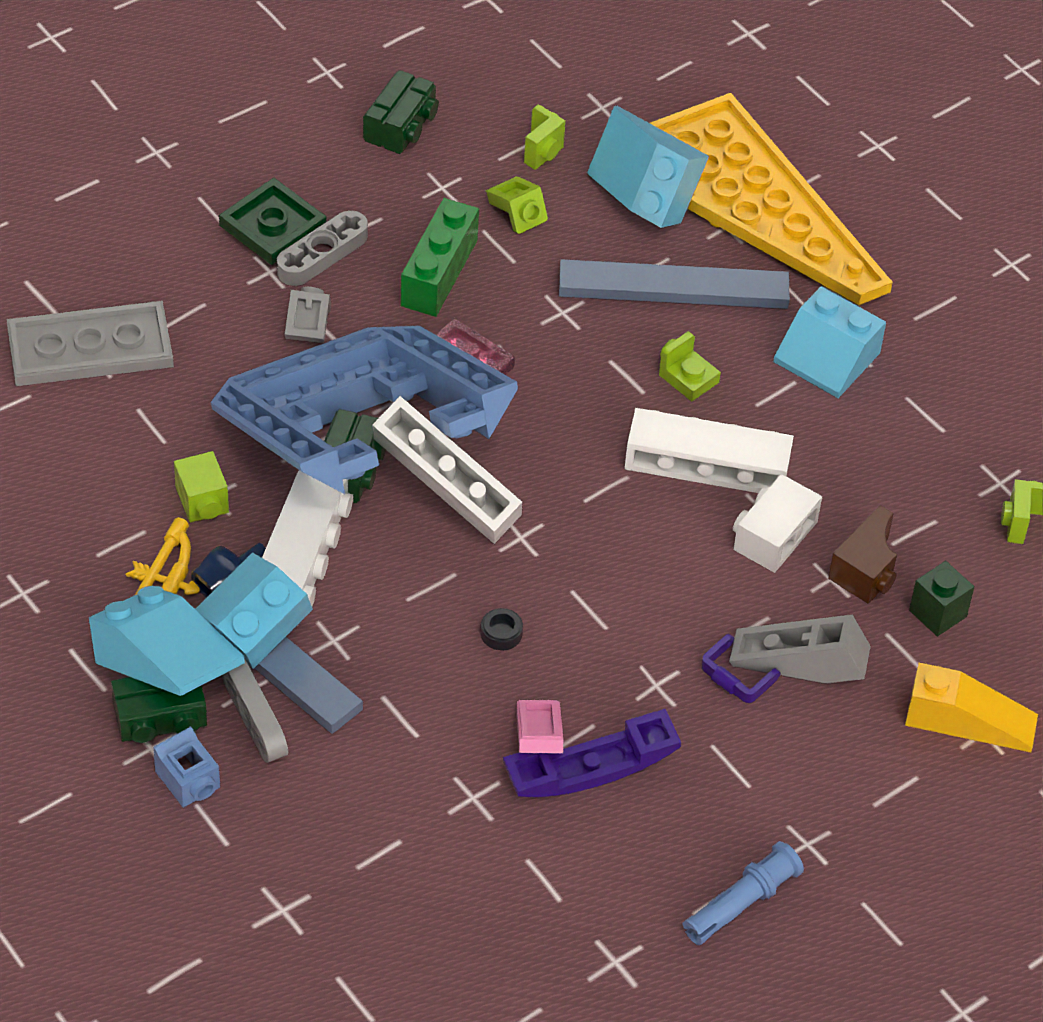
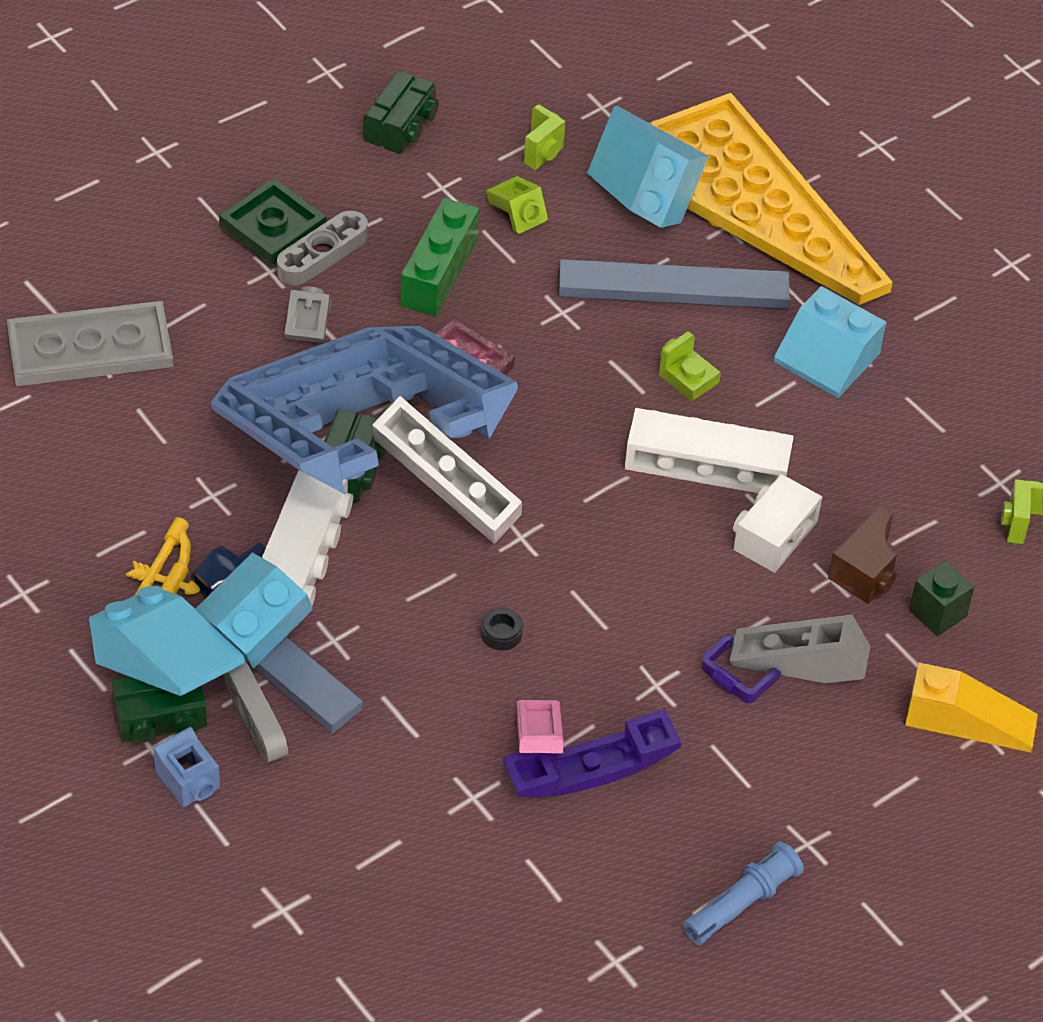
(201, 487): lime brick -> none

